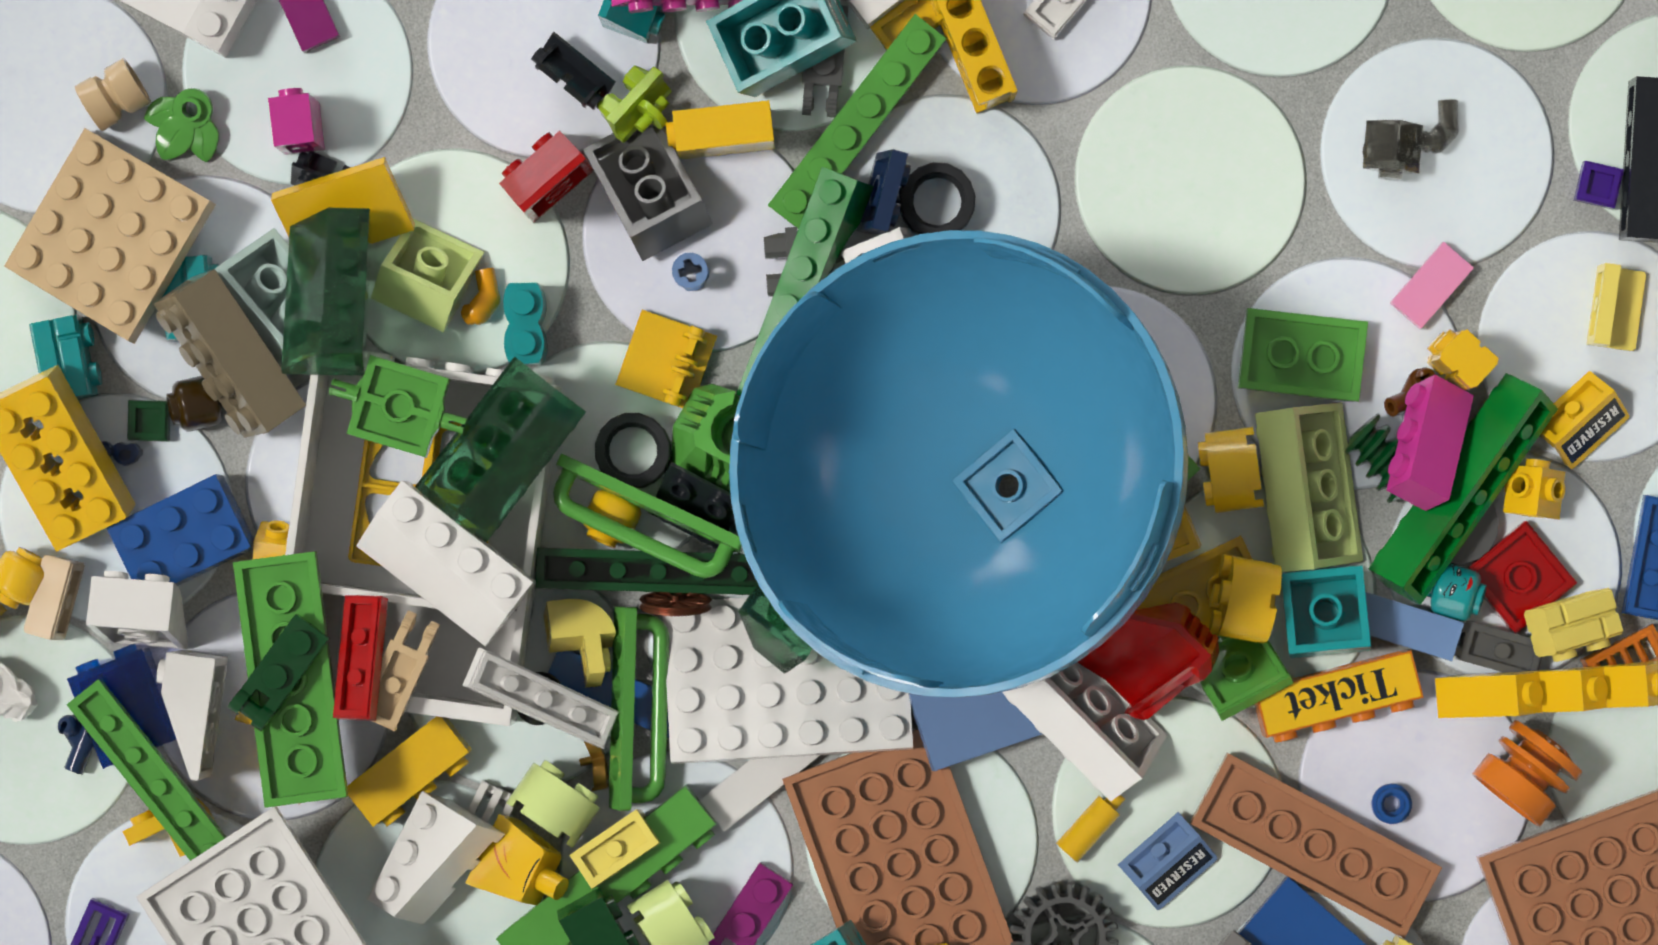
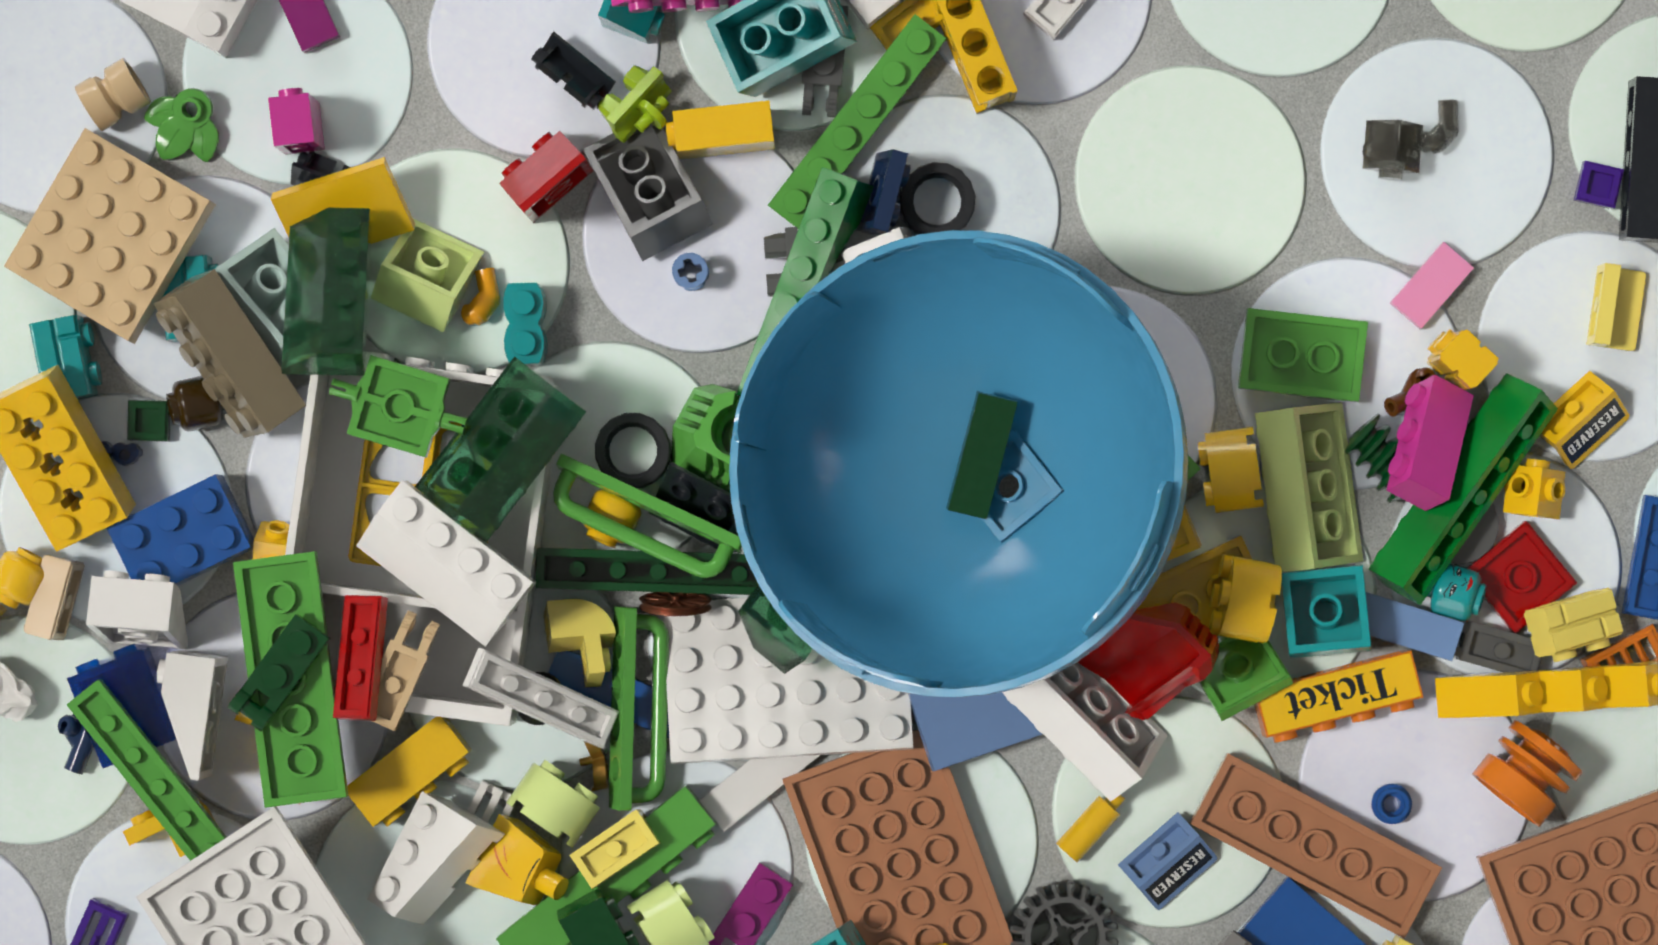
(665, 359): yellow hinge -> none
(981, 455): none -> dark green tile

